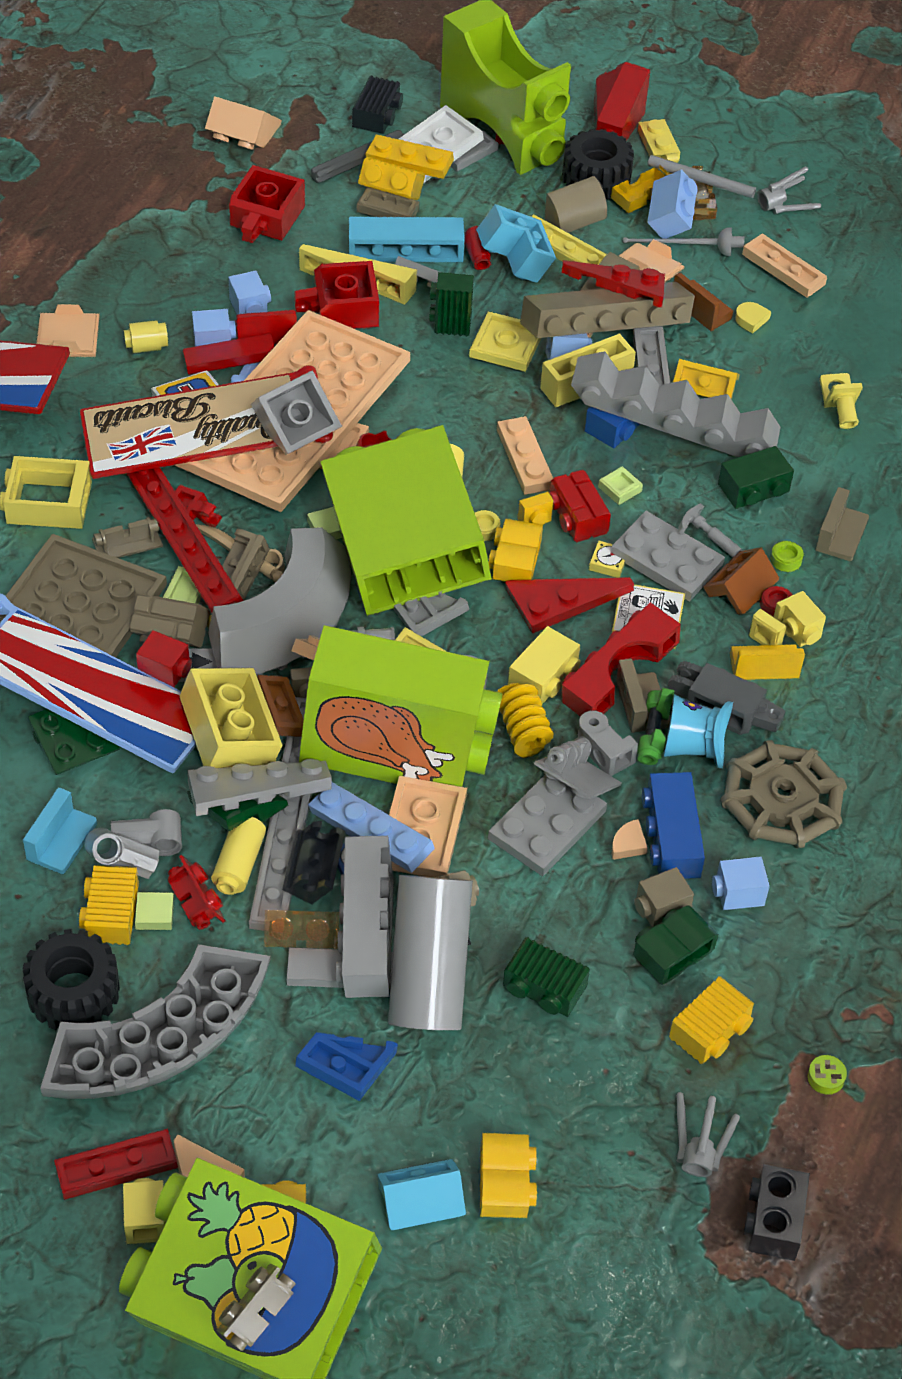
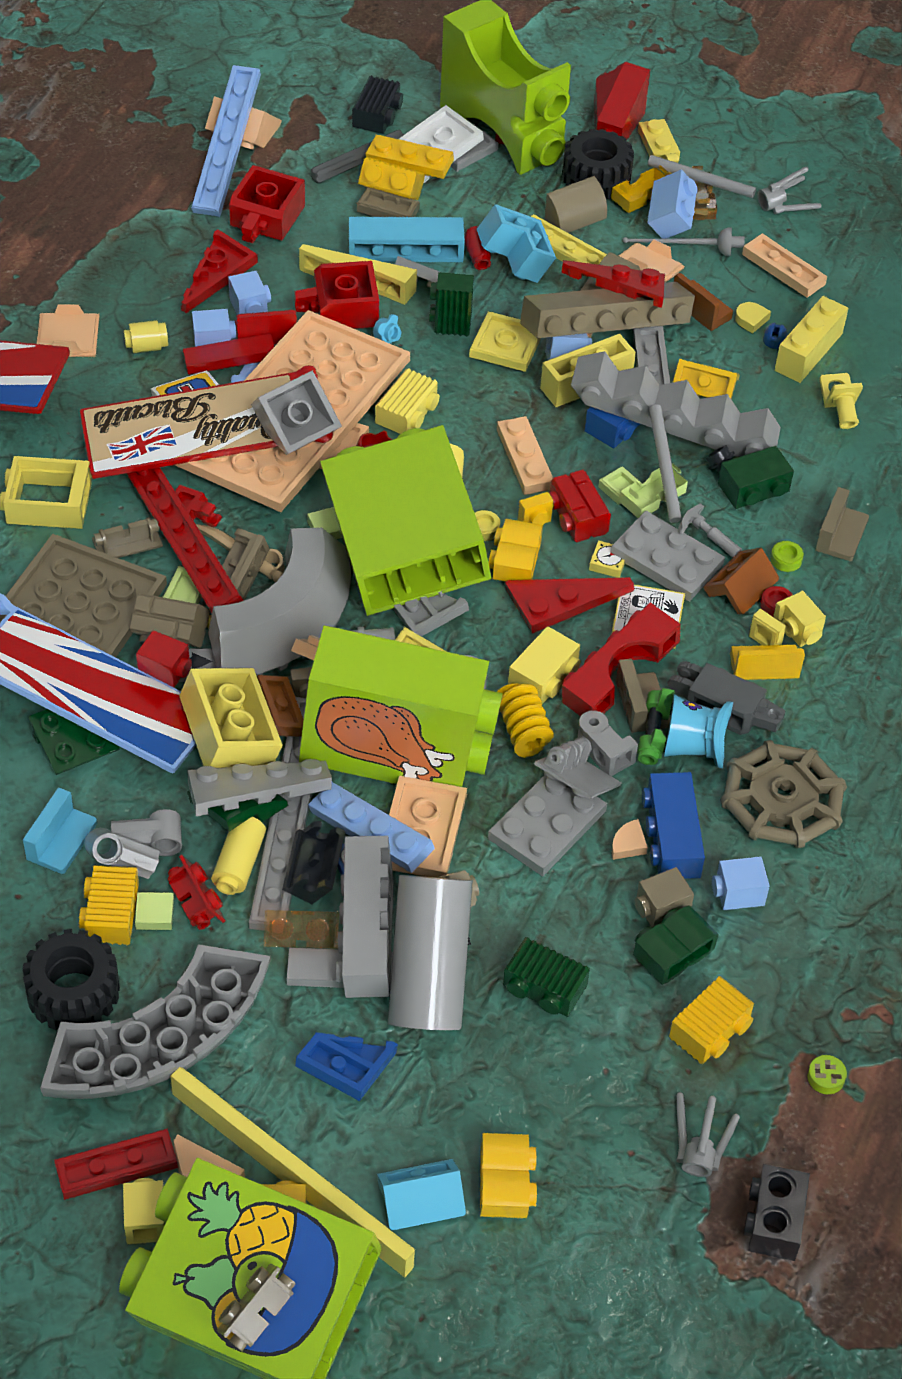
(222, 259): none -> red wing
(226, 141): none -> light blue tile
(287, 1166): none -> light yellow tile
(387, 329): none -> medium azure plate
(407, 402): none -> light yellow brick
(649, 494): none -> yellowish green piece
(665, 463): none -> light grey bar
(718, 456): none -> black plate
(771, 341): none -> blue hinge
(811, 339): none -> light yellow brick

